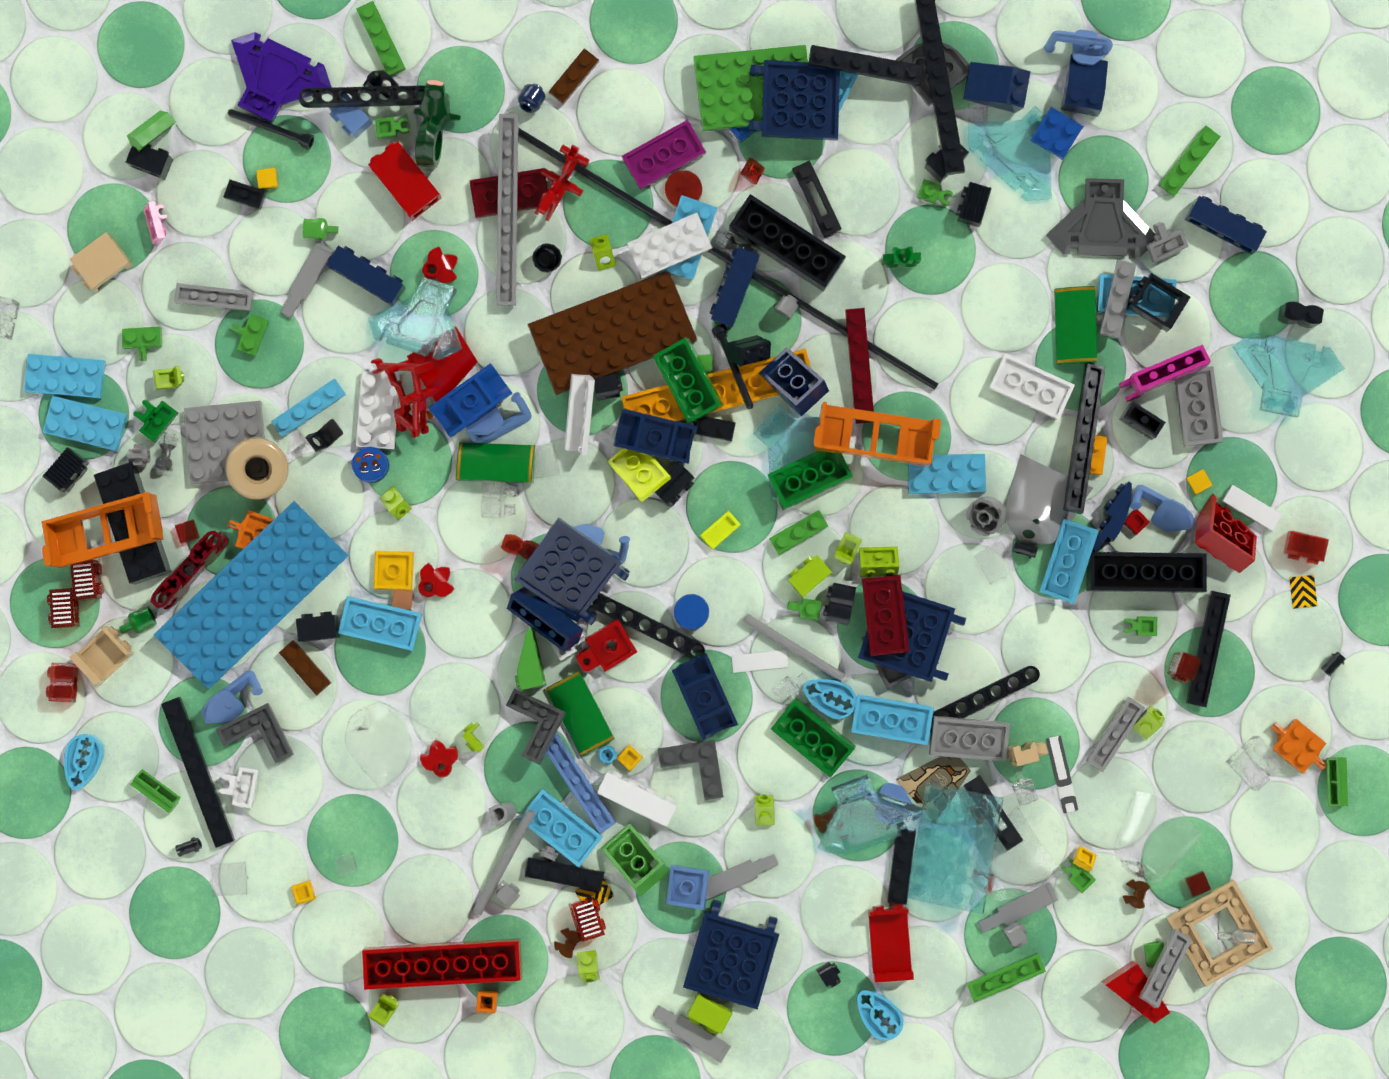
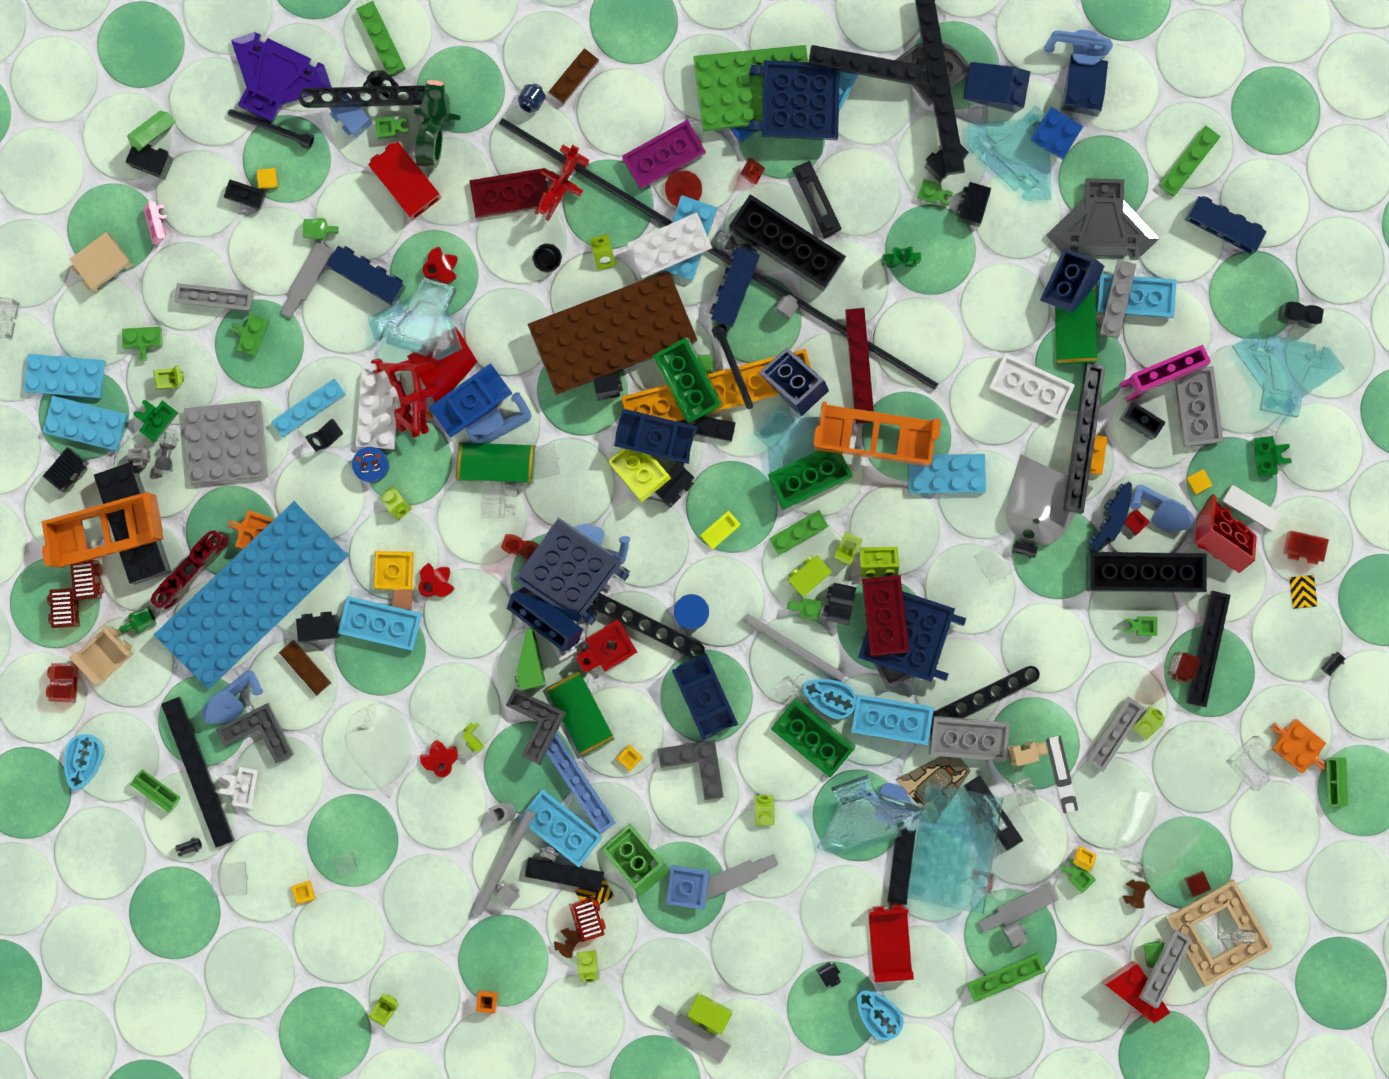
(187, 531): clear red tile -> none
(254, 488): tan piece -> none
(442, 963): red brick -> none
(507, 209): light grey plate -> none
(579, 413): white fence -> none
(602, 754): medium azure plate -> none
(637, 798): white brick -> none
(731, 958): dark blue plate -> none
(748, 350): black brick -> none
(759, 661): white sticker -> none
(822, 819): reddish brown piece -> none
(986, 515): light grey cylinder -> none
(1069, 561): medium azure plate -> none
(1071, 280): none -> dark blue slope
(1166, 242): light grey hinge -> none
(1181, 297): black window -> none
(1269, 455): none -> green plate

